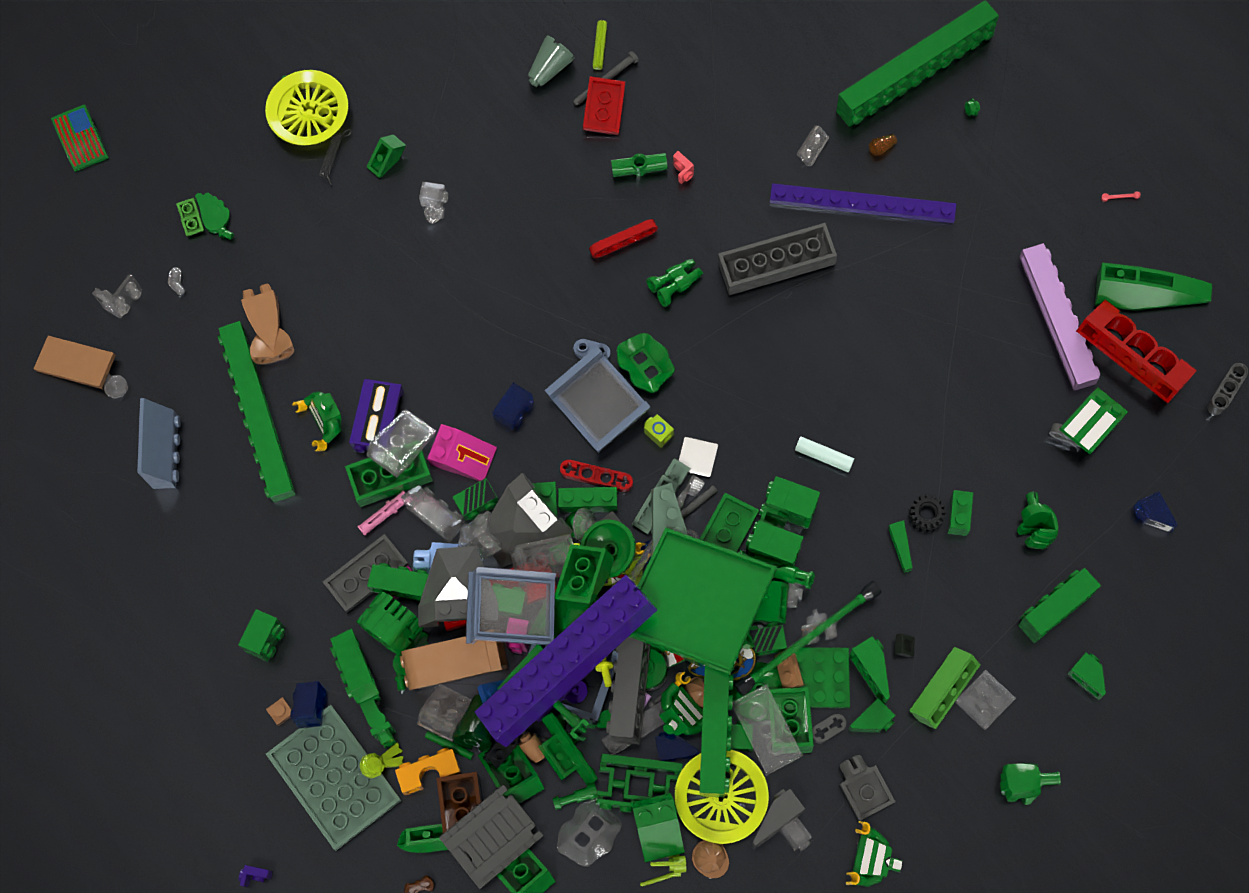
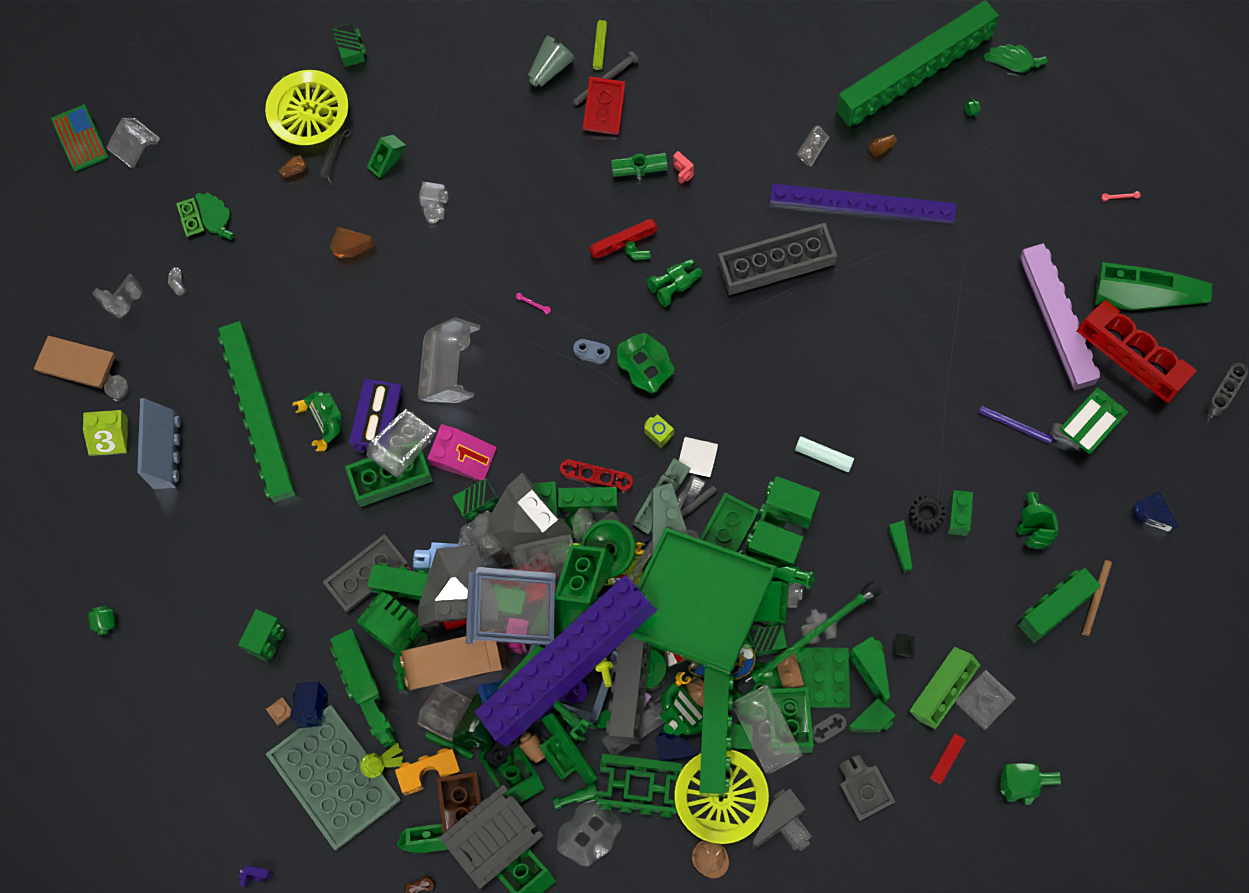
(101, 619): none -> green head
(105, 432): none -> lime slope
(131, 140): none -> clear bracket
(263, 314): medium nougat hips -> none
(293, 166): none -> clear orange cone
(348, 44): none -> green brick
(350, 243): none -> clear orange slope
(383, 513): bright pink pin -> none
(433, 512): clear slope -> none
(441, 361): none -> clear windscreen
(513, 406): clear blue brick -> none
(546, 310): none -> dark pink hinge
(597, 399): clear piece -> none
(635, 253): none -> green arm
(658, 827): green slope -> none
(676, 864): lime plant -> none
(872, 858): torso -> none
(947, 759): none -> red piece
(1014, 58): none -> green animal
(1015, 424): none -> dark purple bar
(1089, 674): green slope -> none
(1096, 598): none -> medium nougat bar

